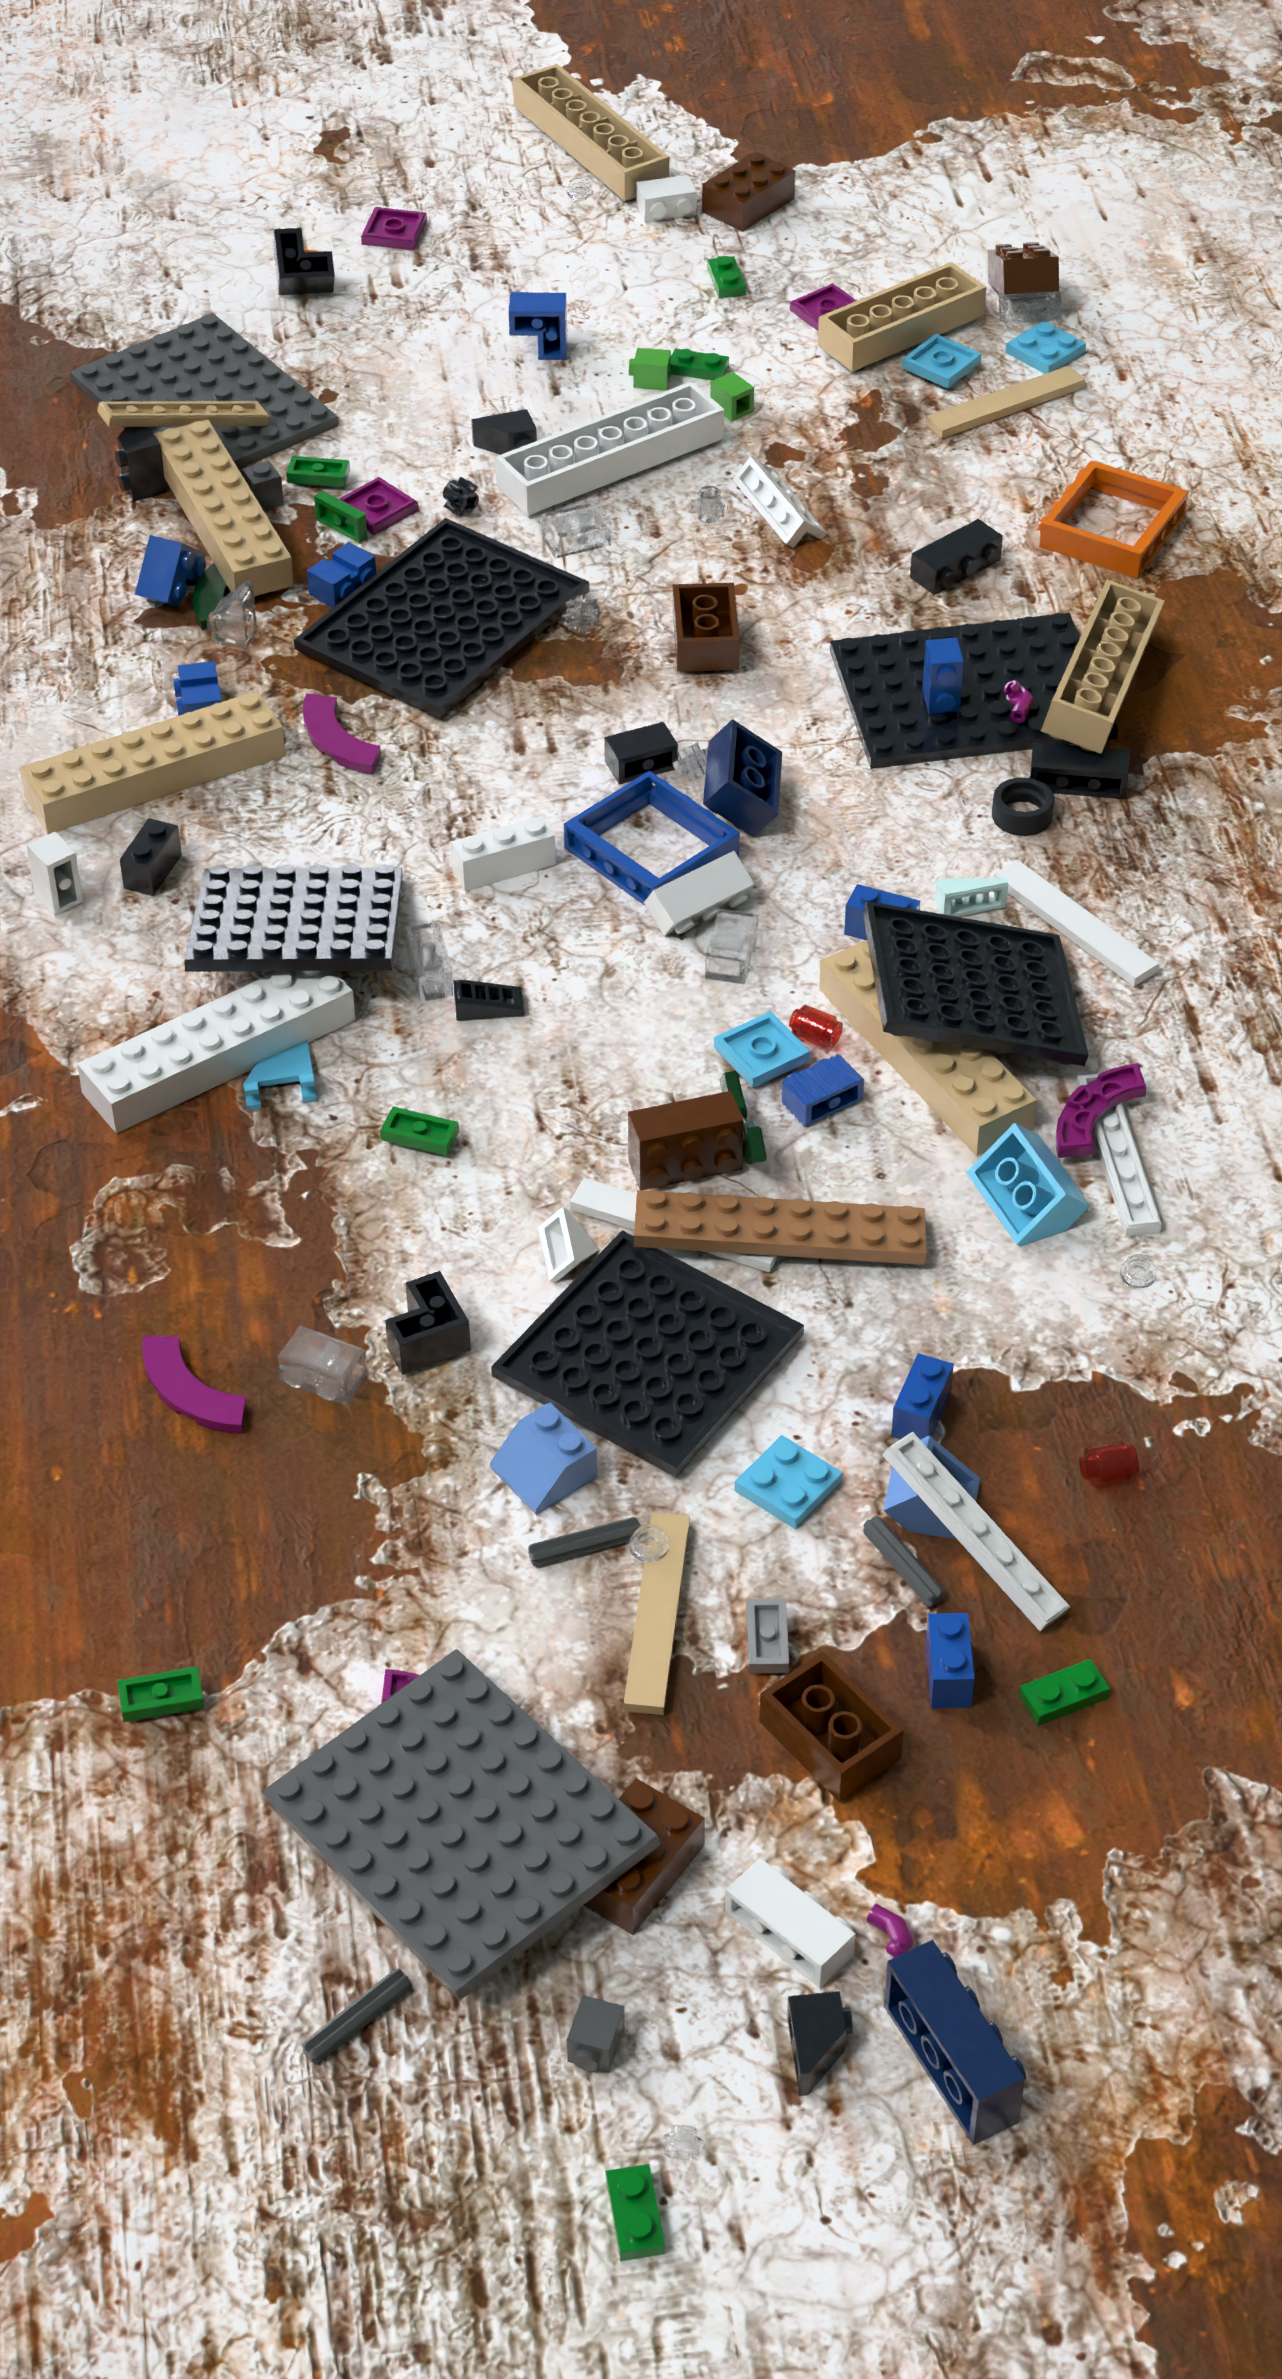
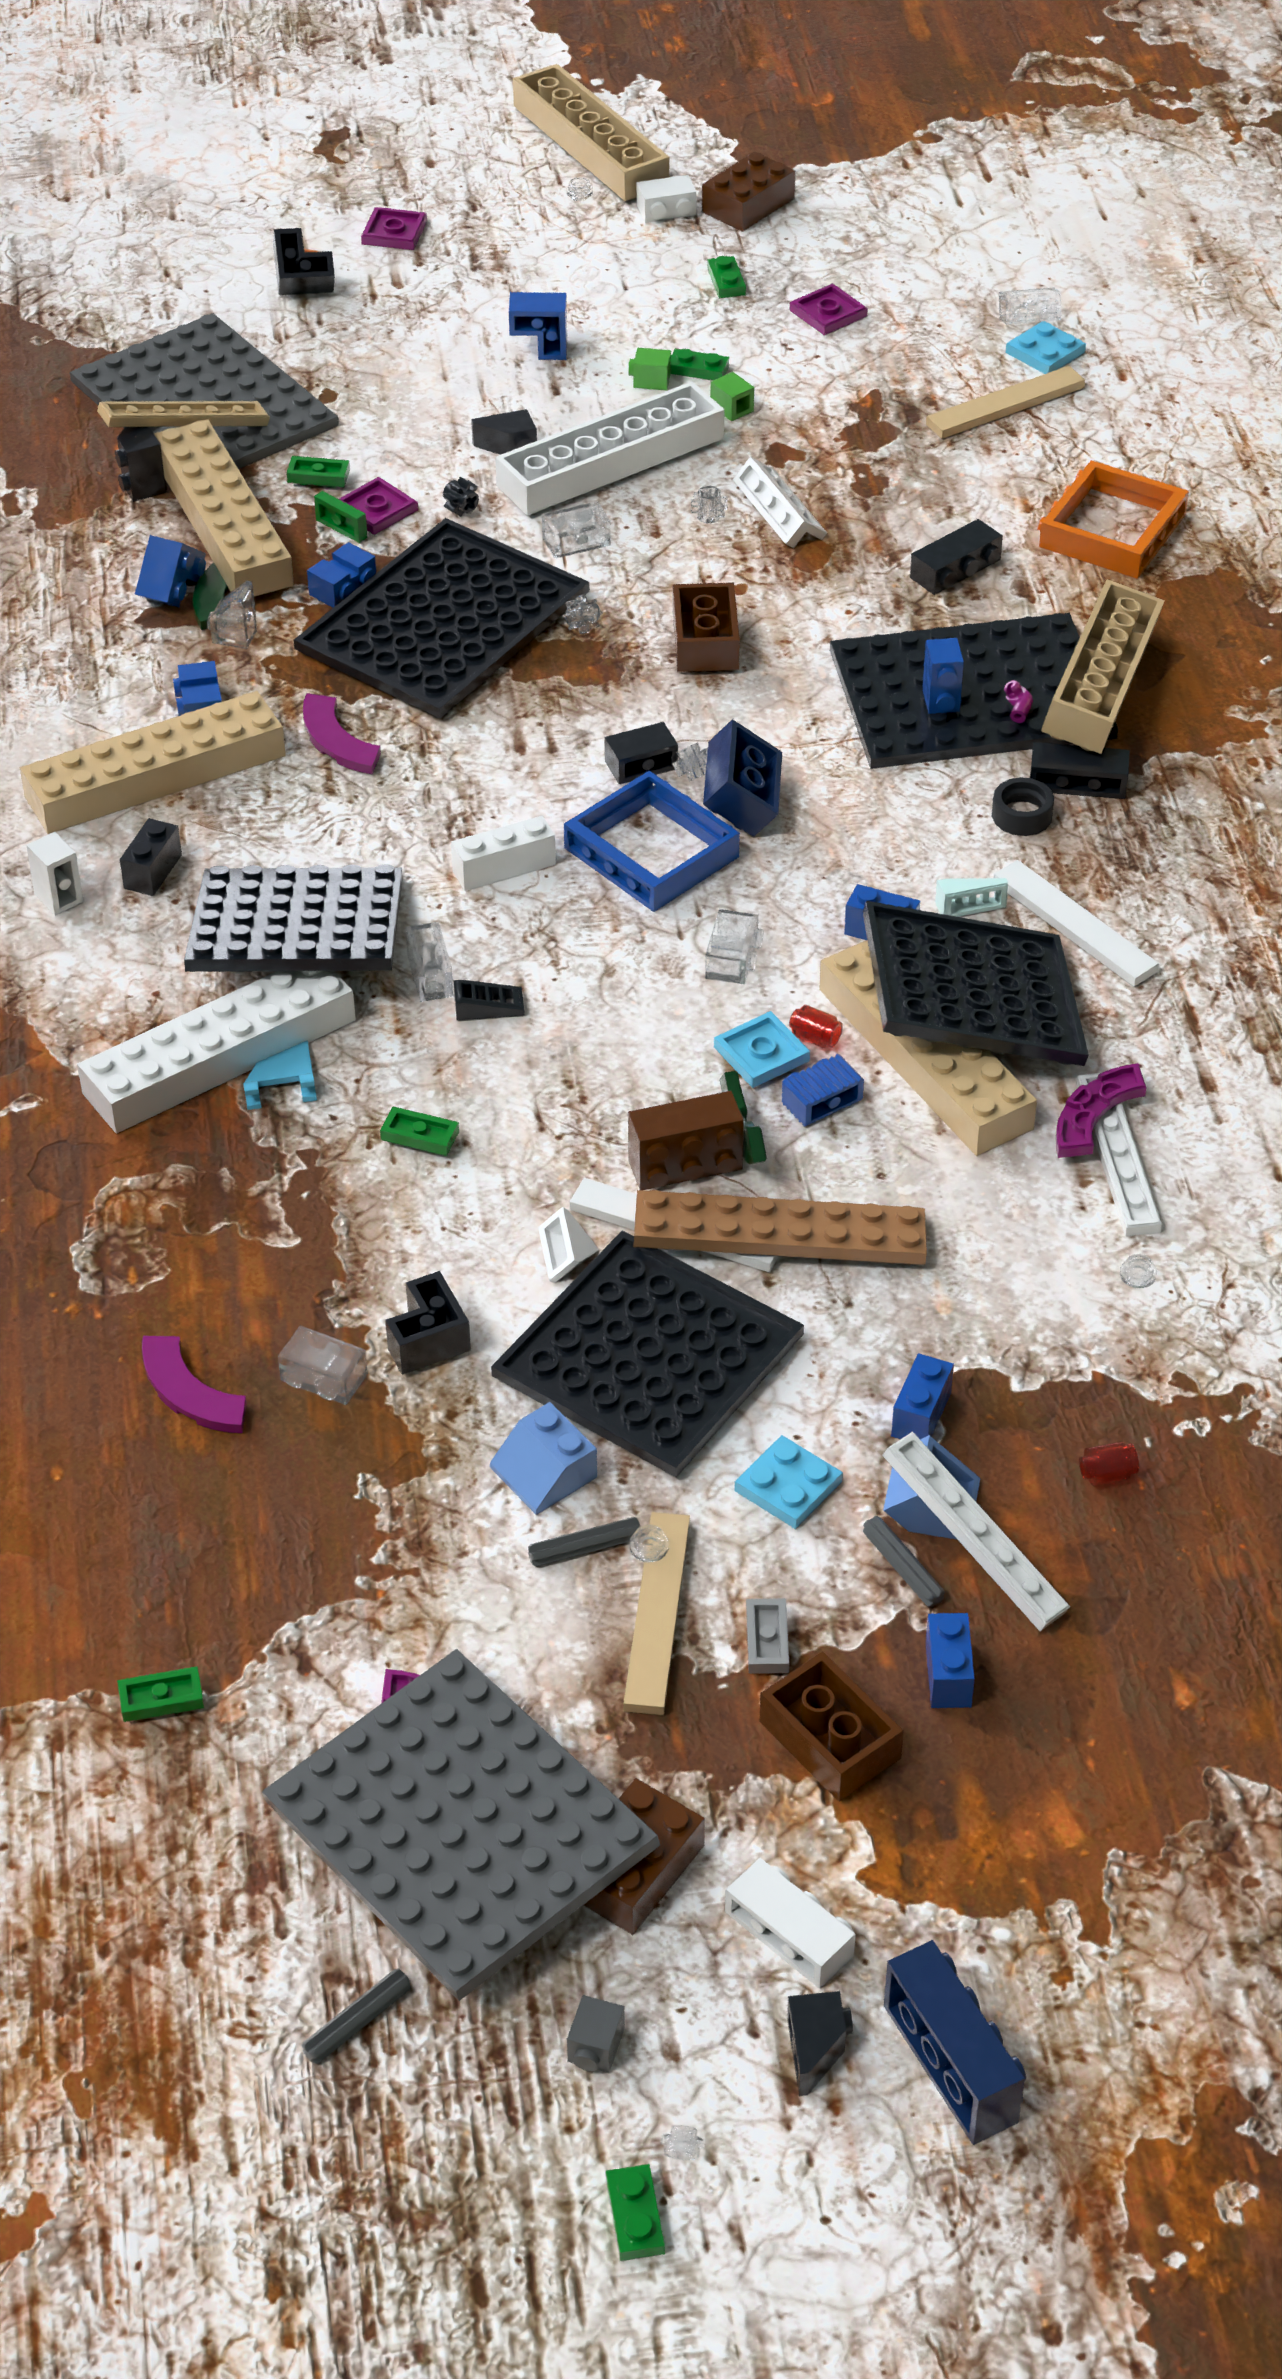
(265, 484): dark grey brick -> none
(699, 894): white brick -> none
(896, 1928): magenta arm -> none
(901, 316): tan brick -> none
(941, 361): medium azure plate -> none
(1023, 268): reddish brown brick -> none
(1027, 1187): medium azure slope -> none
(1064, 1692): green plate -> none

